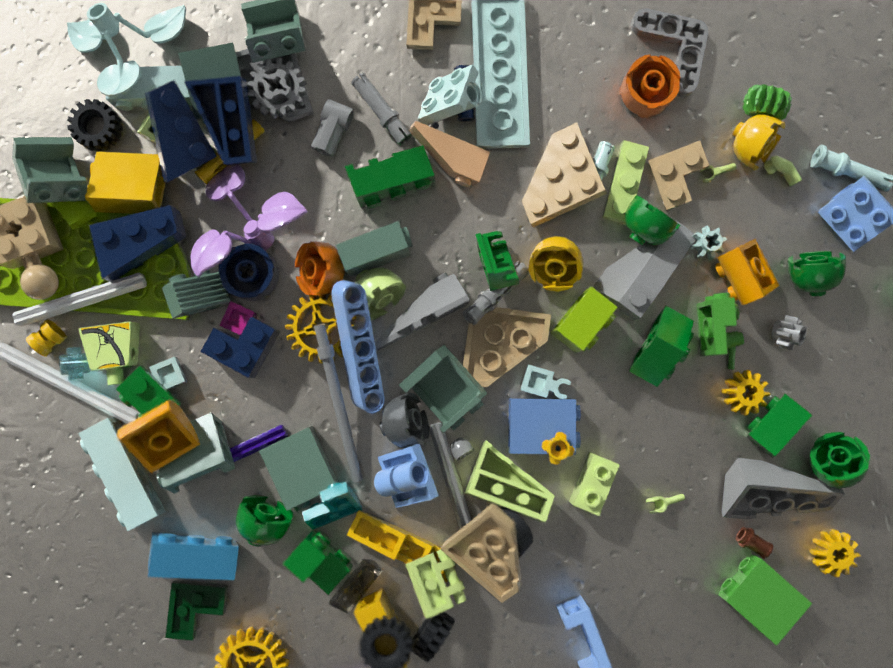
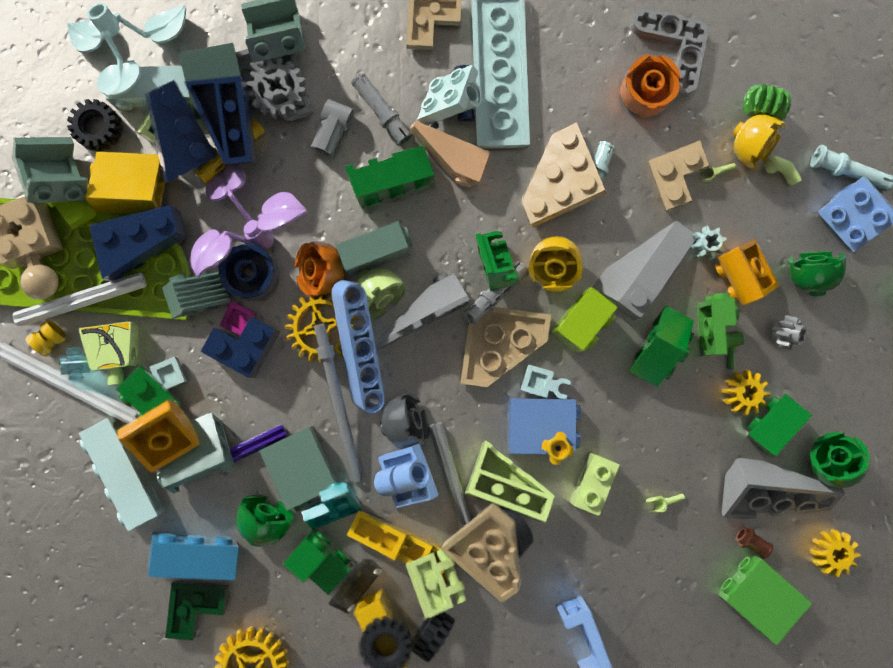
(446, 388): sand green panel -> none
(461, 448): light grey hinge -> none
(625, 180): yellowish green plate -> none
(649, 223): green cylinder -> none

